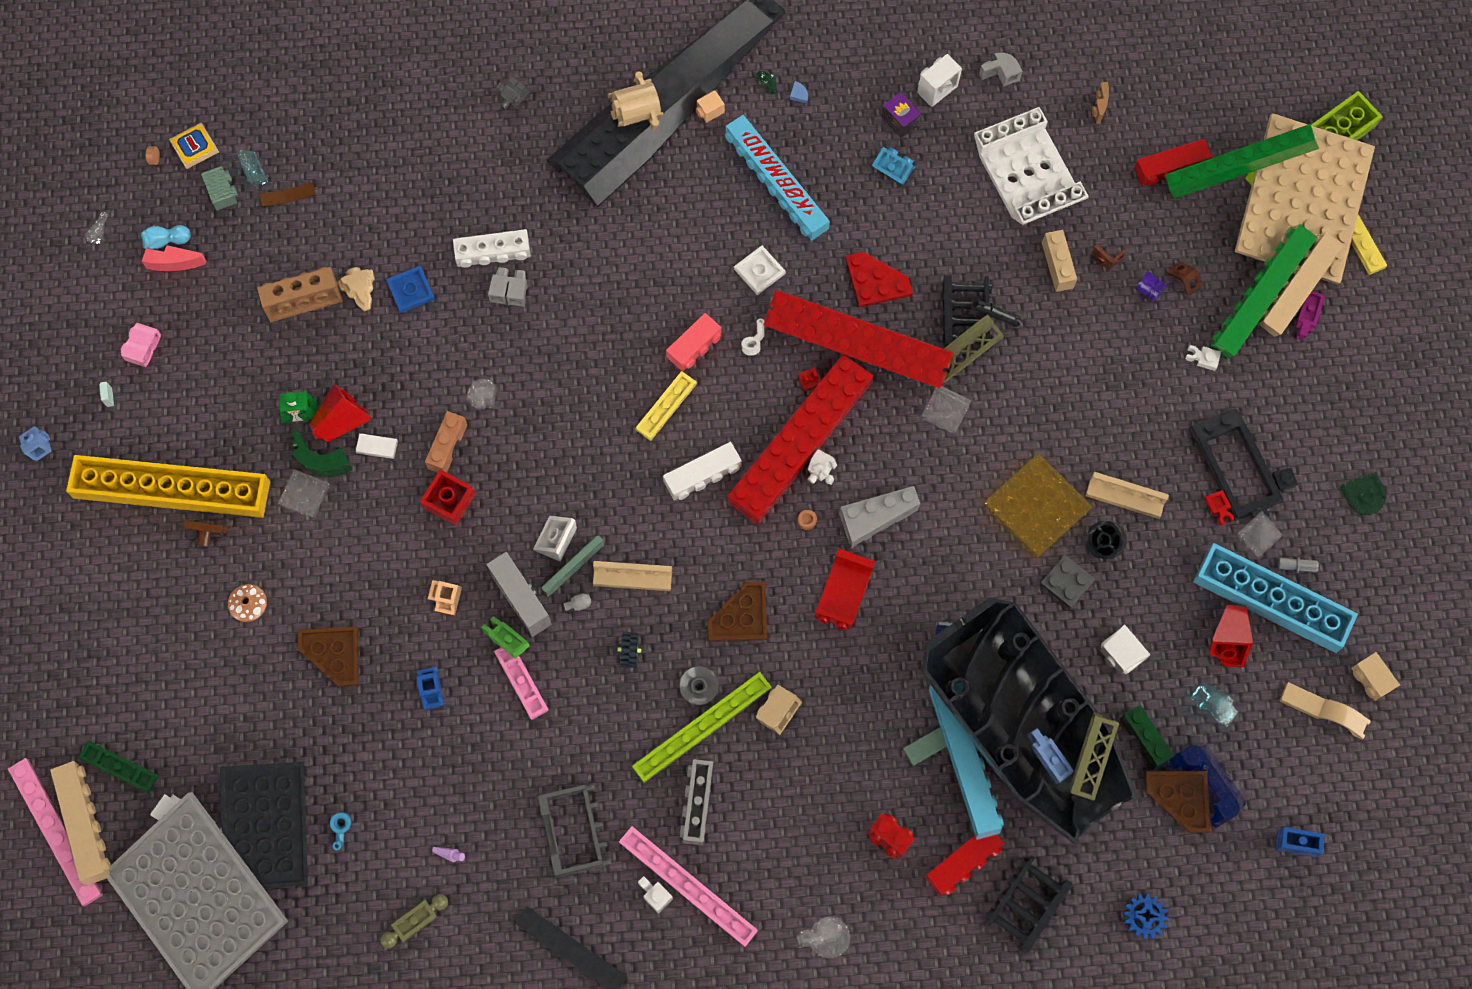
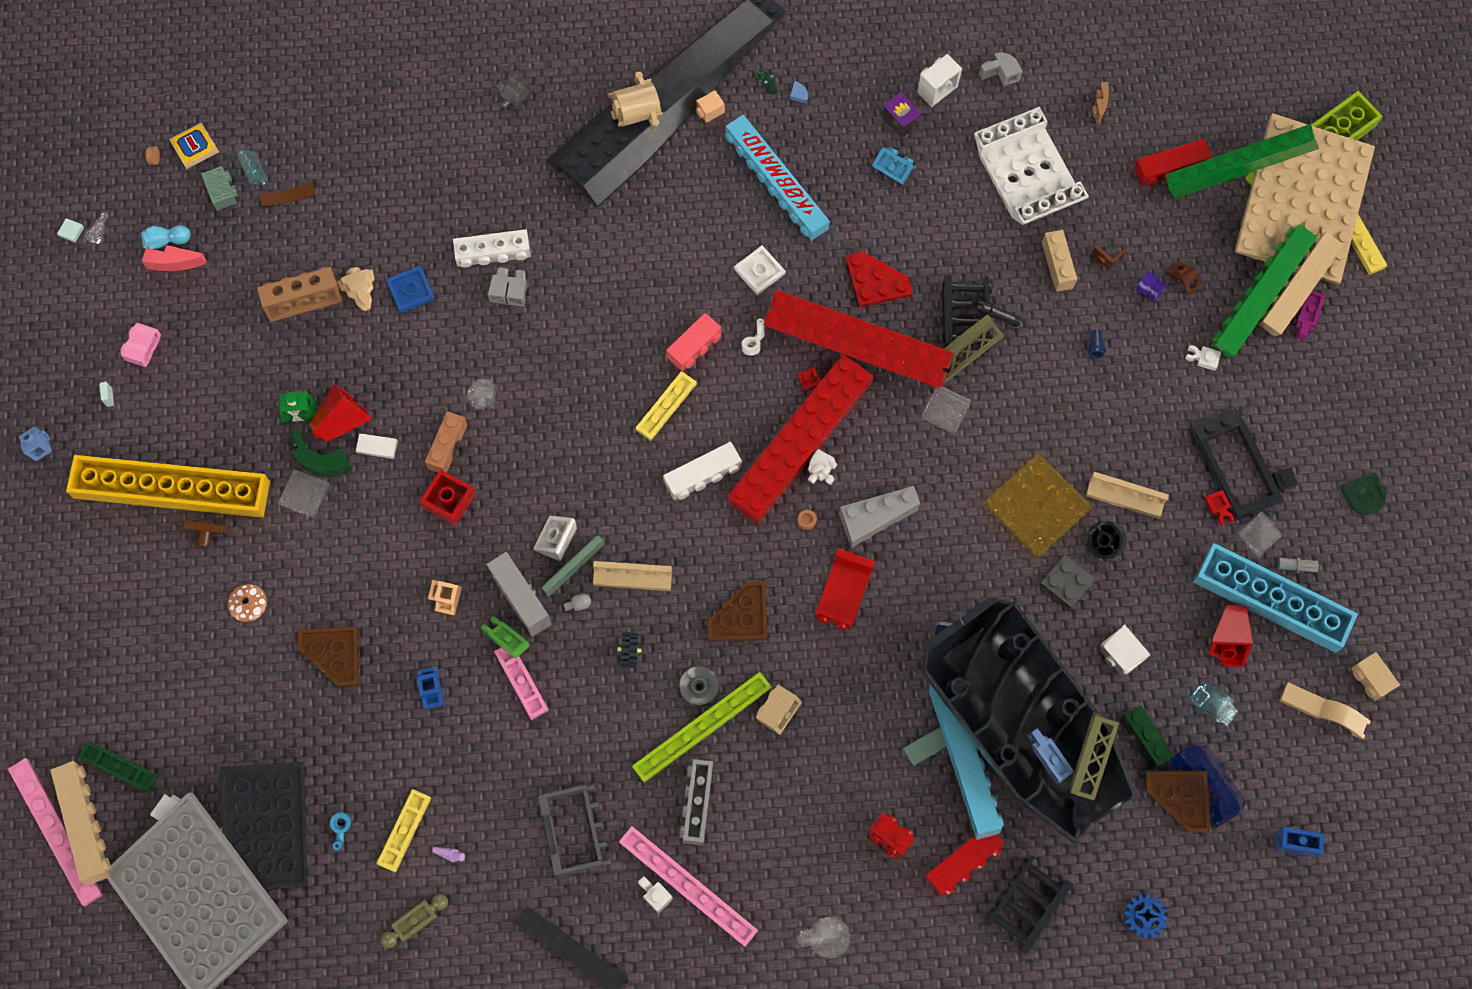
(70, 230): none -> light aqua tile
(403, 831): none -> light yellow plate
(1096, 344): none -> dark blue cone

